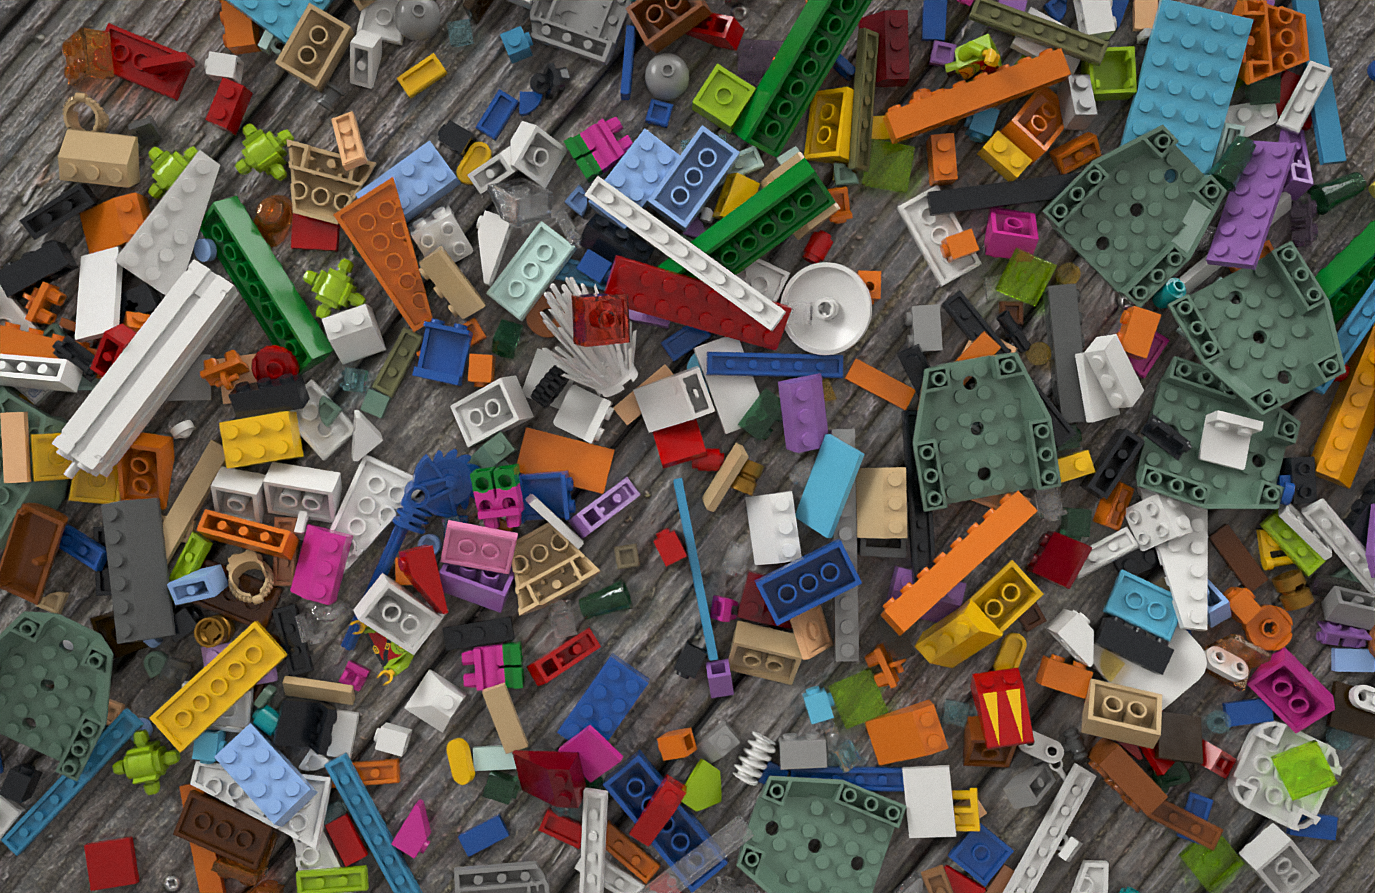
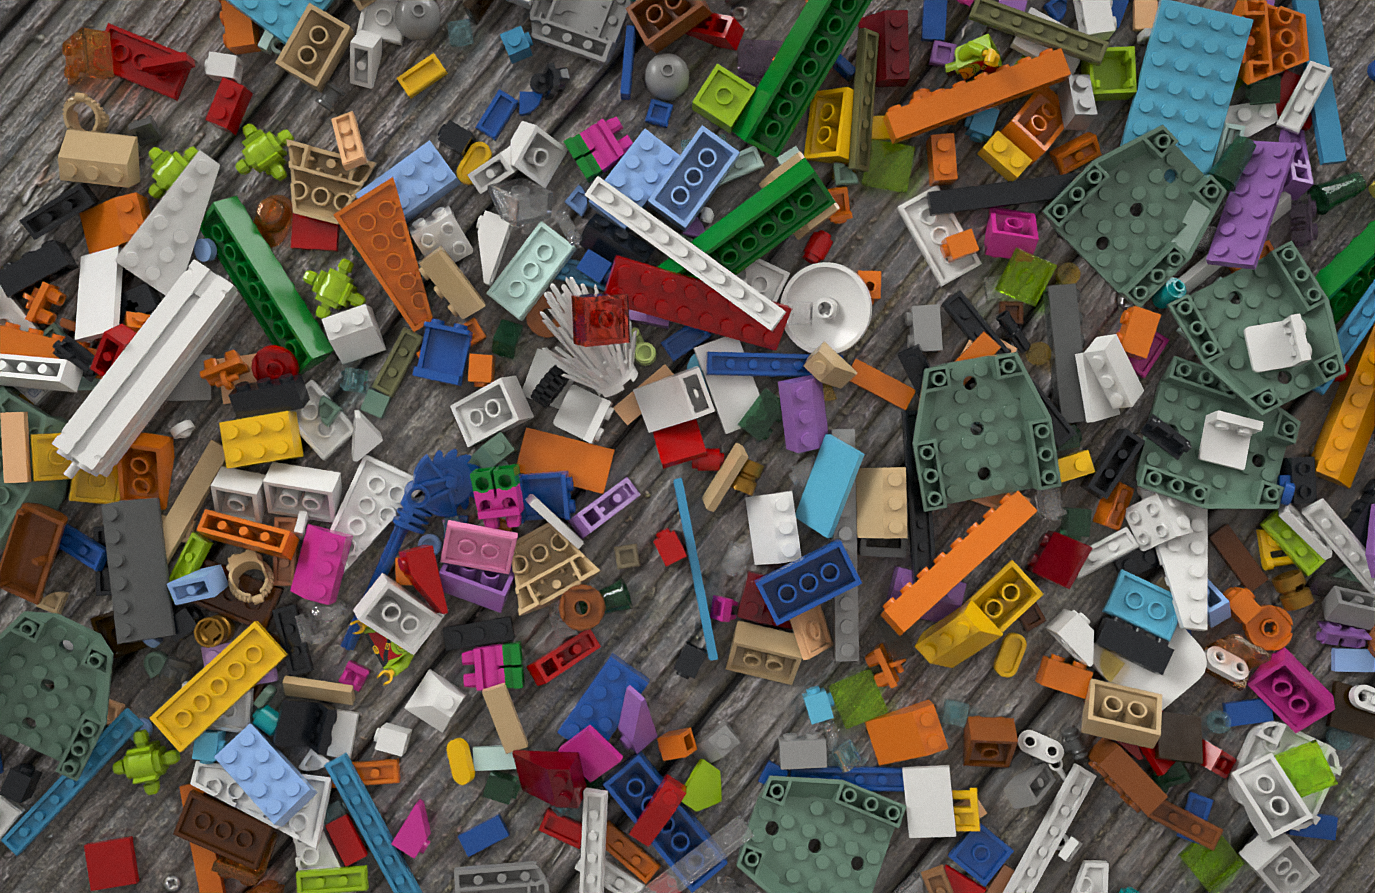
(595, 610): none -> dark orange tile
(635, 722): none -> medium lavender slope
(644, 352): none -> yellowish green piece
(719, 678): medium lavender brick -> none
(734, 192): yellow brick -> none
(755, 759): white piece -> none
(829, 366): none -> tan slope
(1002, 708): red slope -> none
(1269, 797): none -> white slope
(1278, 344): none -> white bracket

